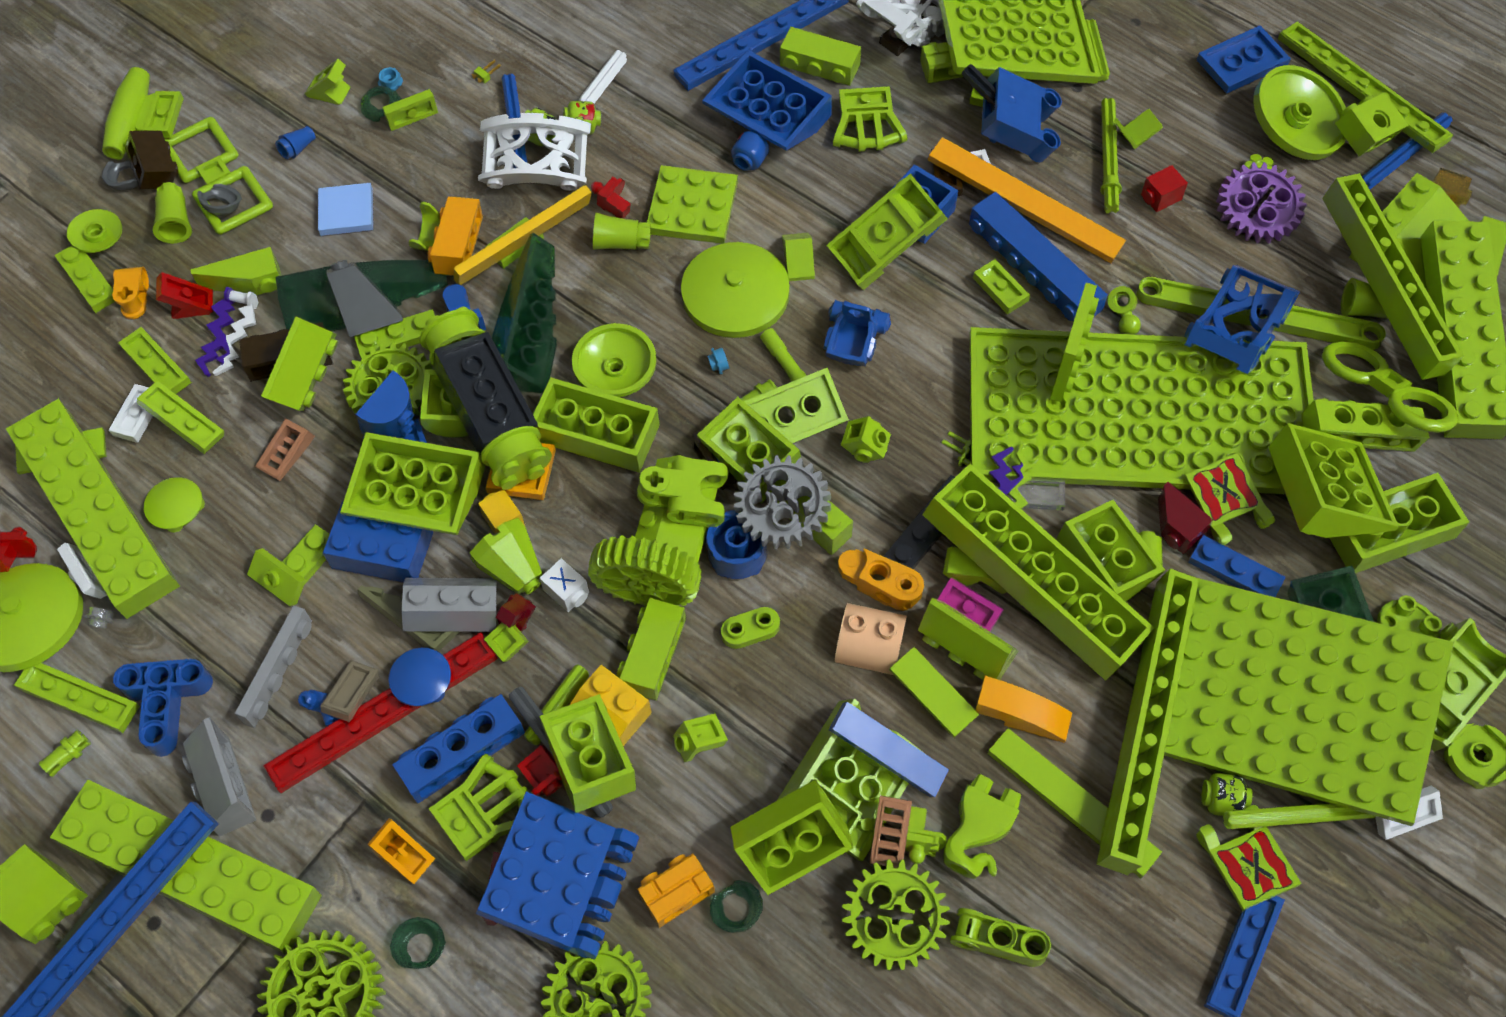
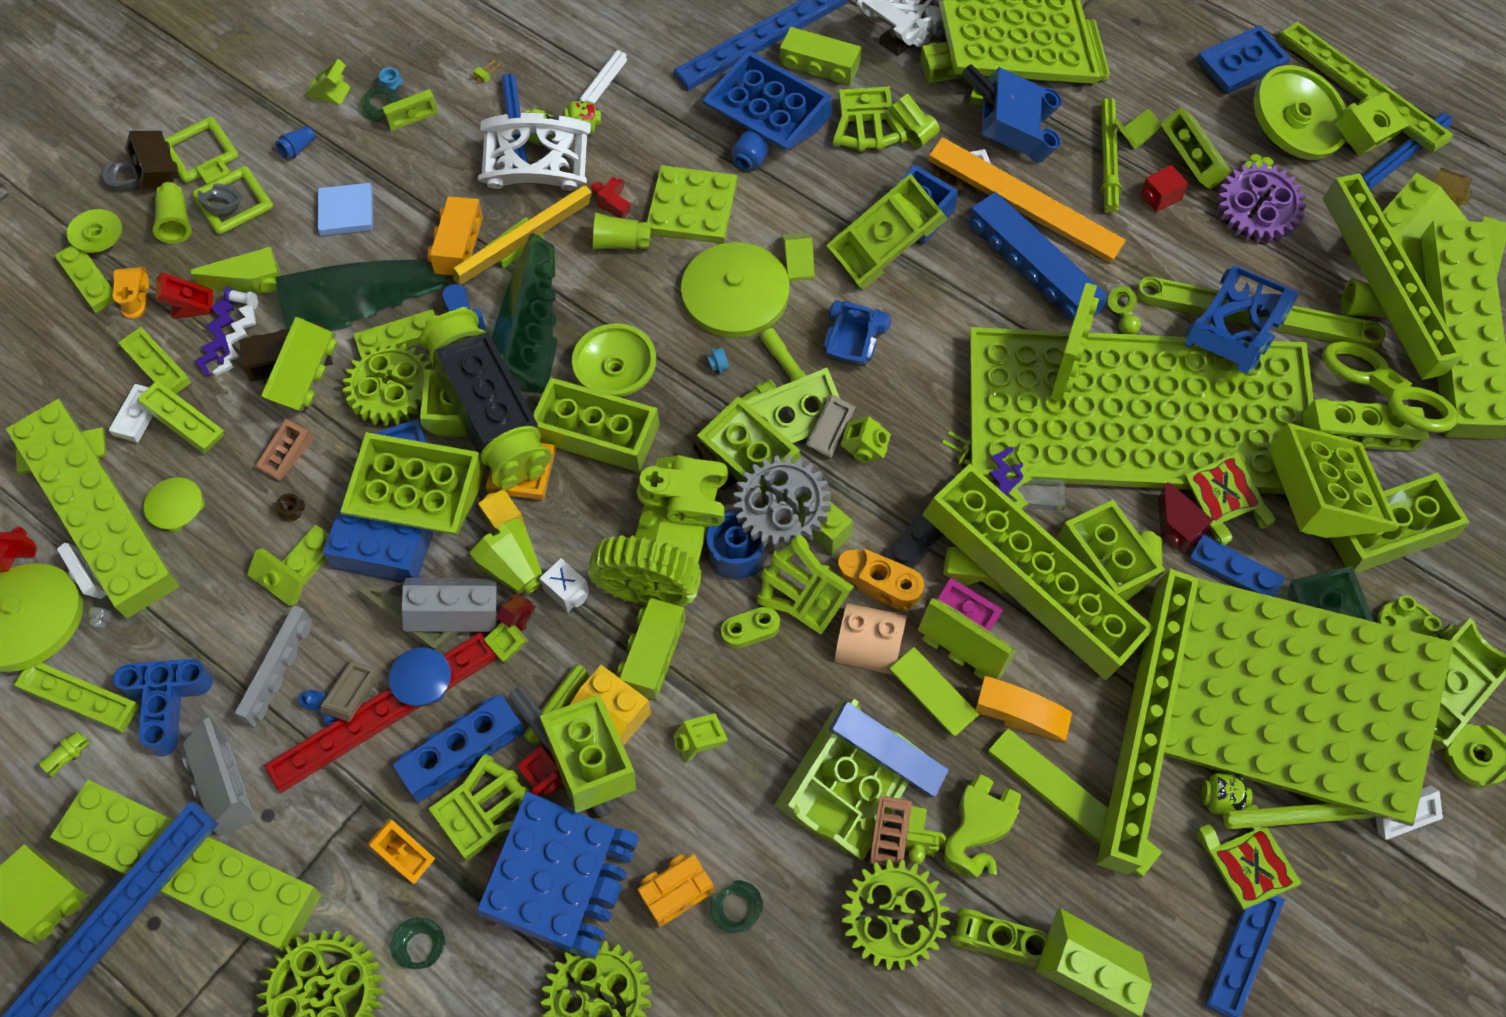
(138, 111): lime plate -> none
(286, 501): none -> dark brown plate
(360, 300): dark grey slope -> none
(388, 409): blue brick -> none
(430, 220): lime helmet -> none
(791, 837): lime brick -> none
(820, 597): none -> lime plate
(830, 426): none -> dark tan tile
(918, 126): none -> lime piece
(1001, 286): lime plate -> none
(1095, 966): none -> lime slope
(1196, 148): none -> lime brick

